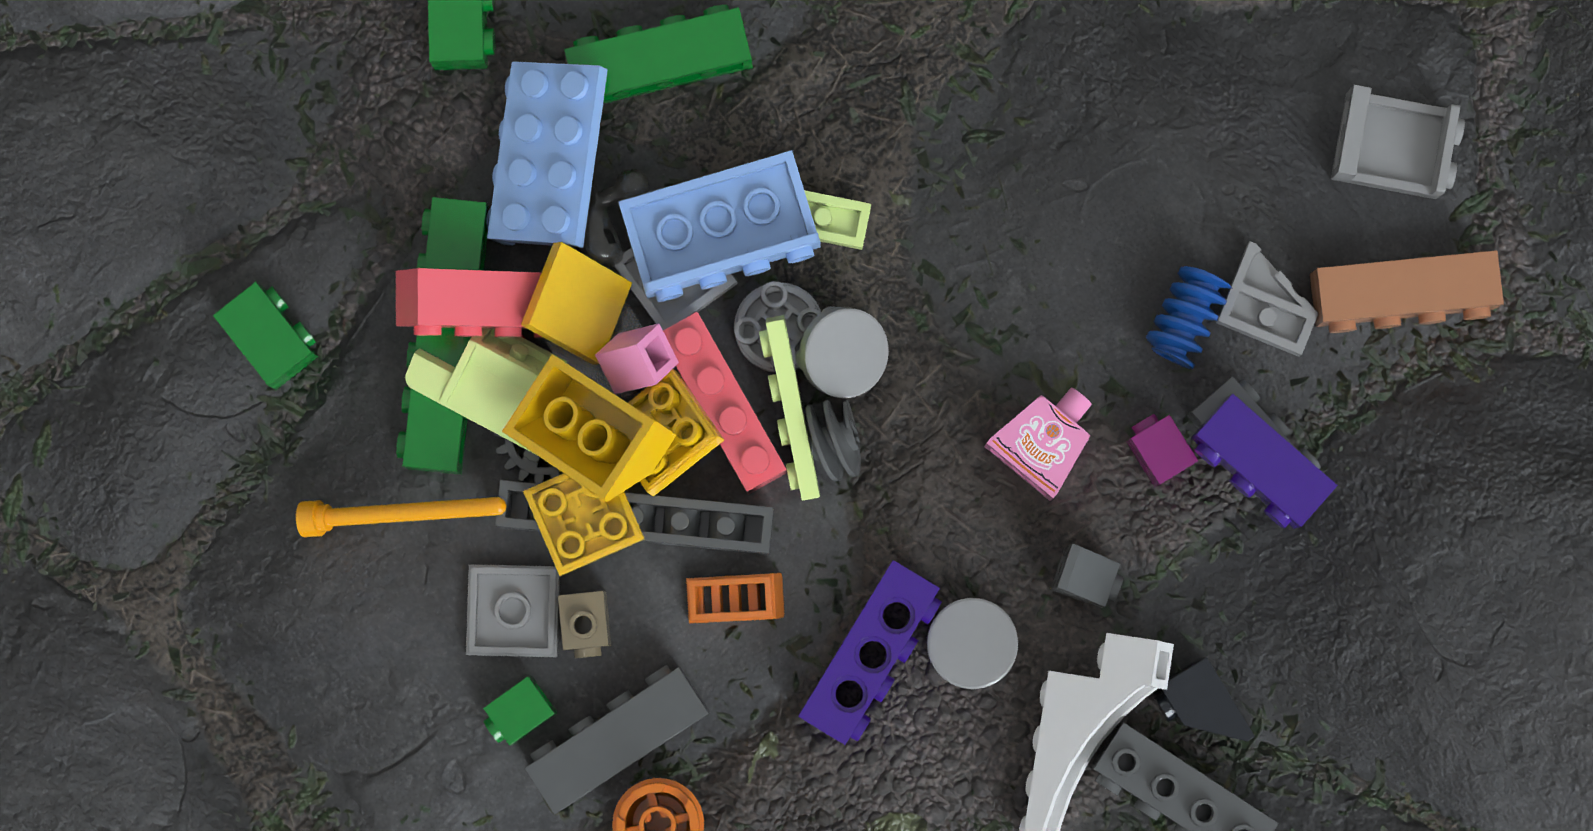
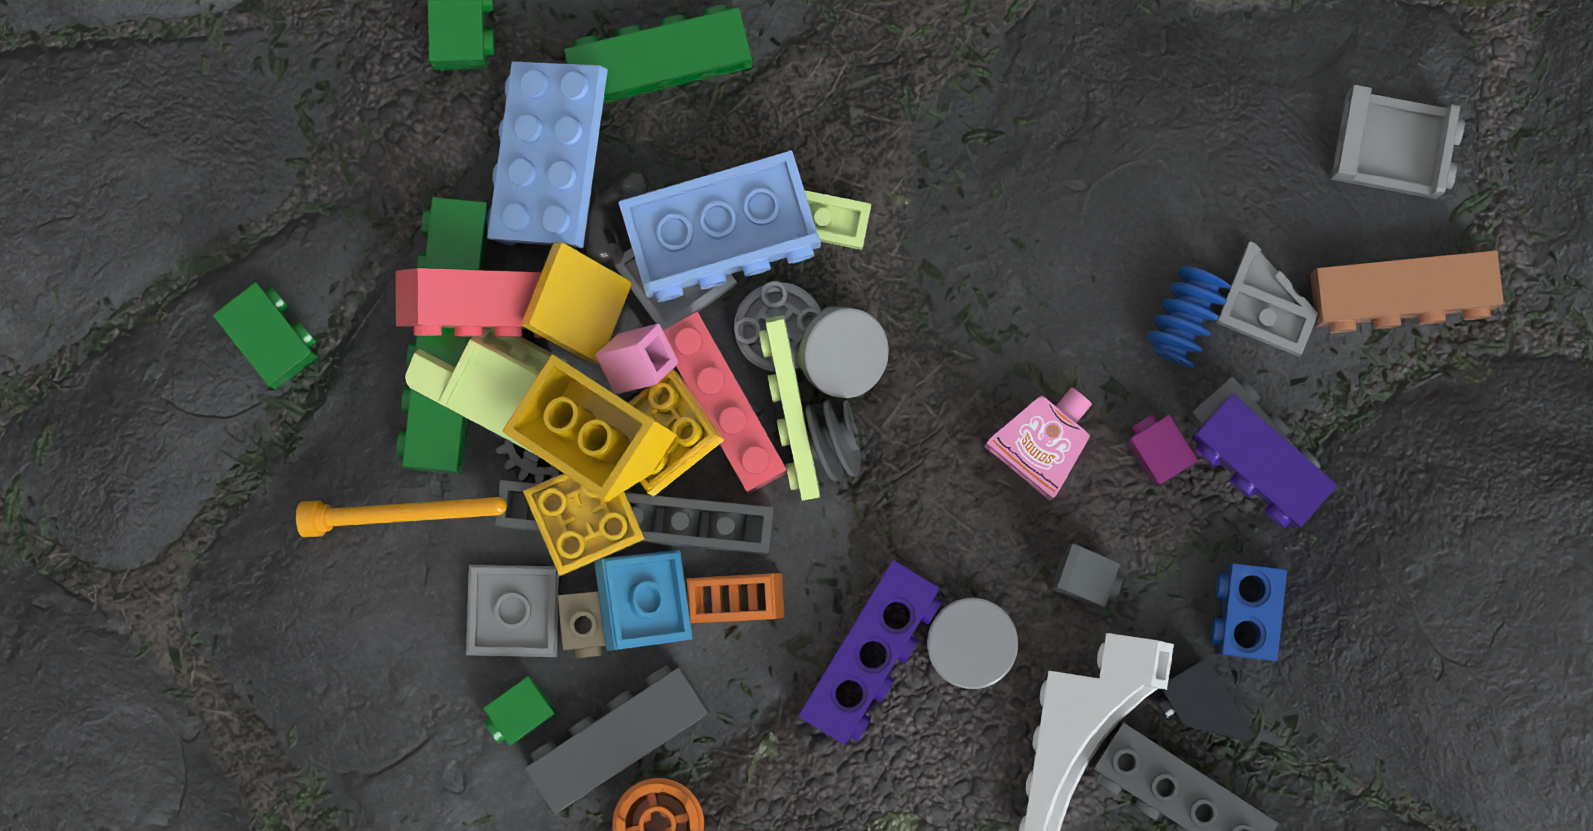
(643, 600): none -> dark azure tile
(1262, 614): none -> blue brick

